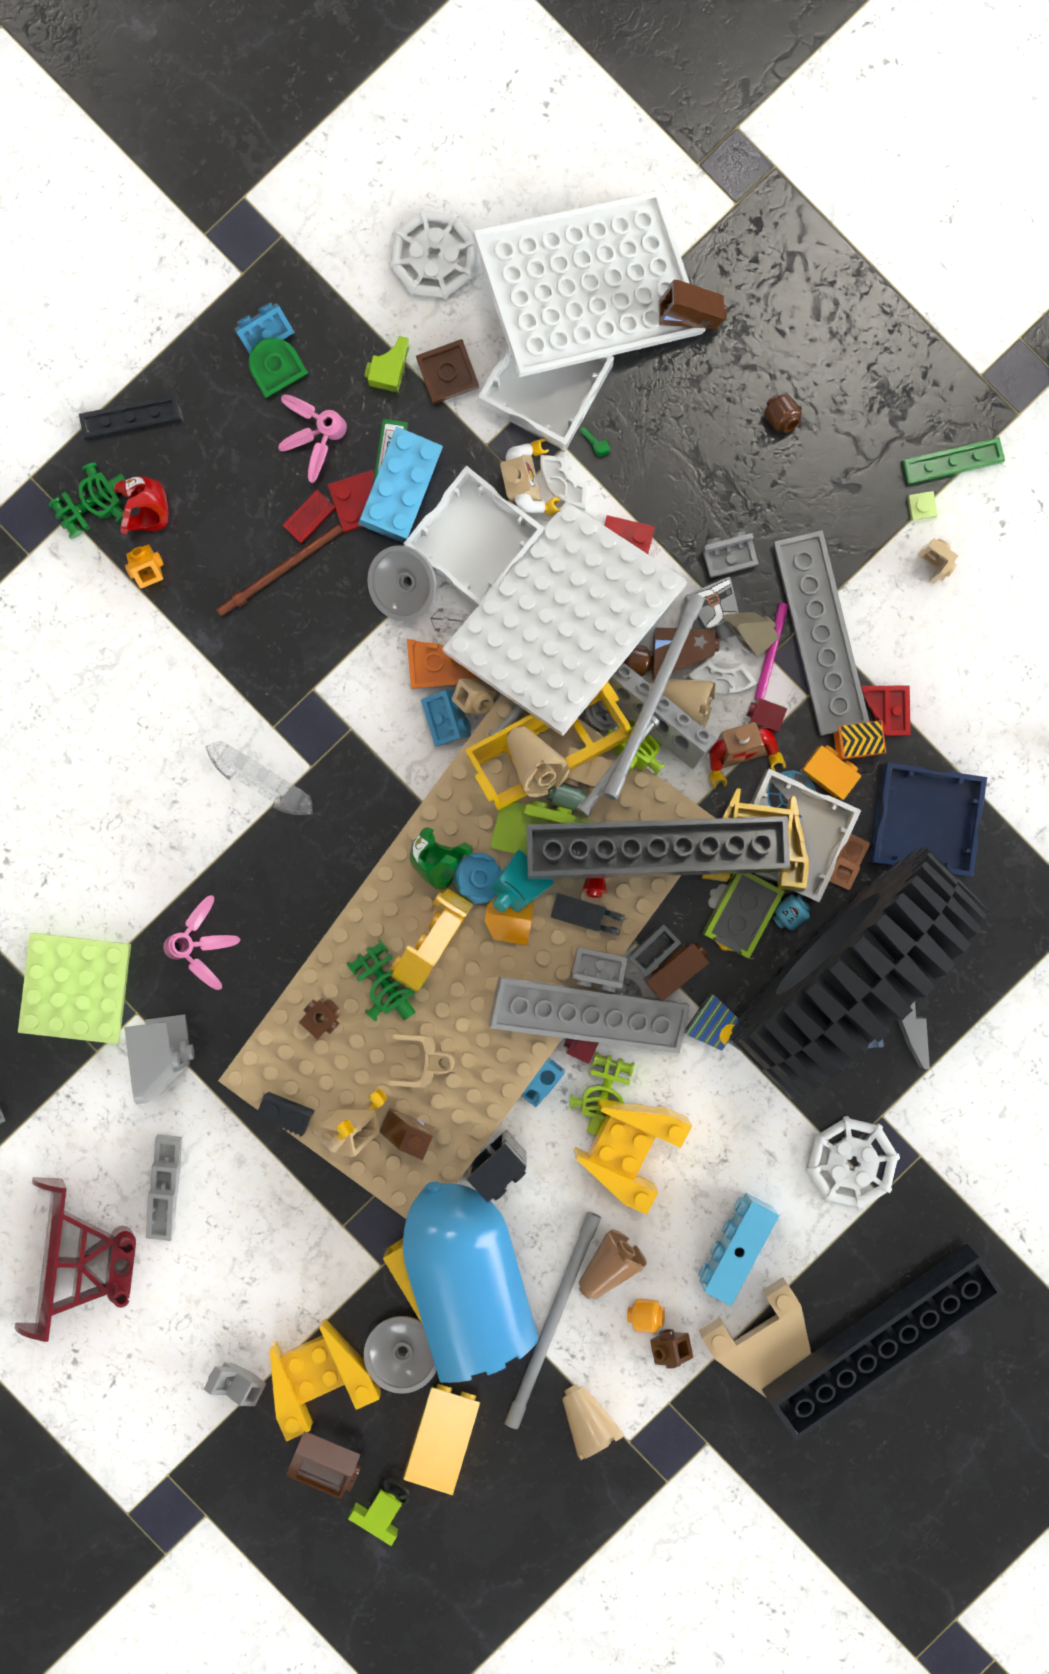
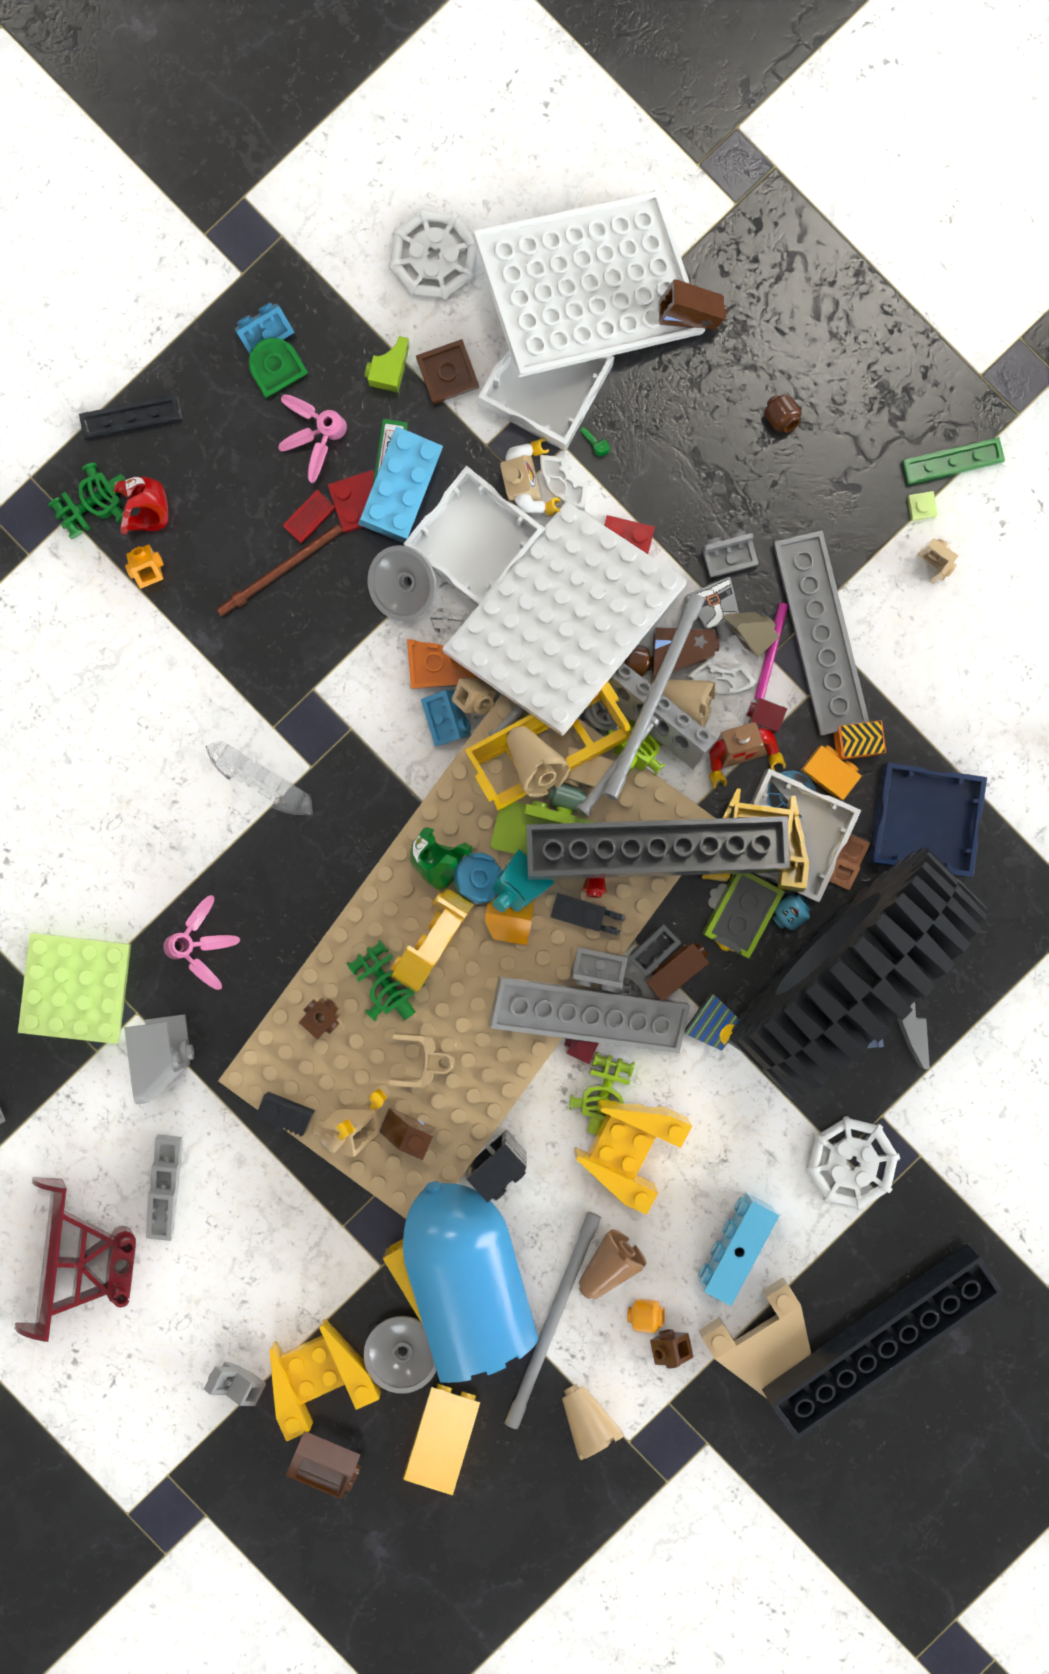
(382, 1510): lime piece -> none
(543, 1082): dark azure leg -> none
(891, 706): red wing -> none

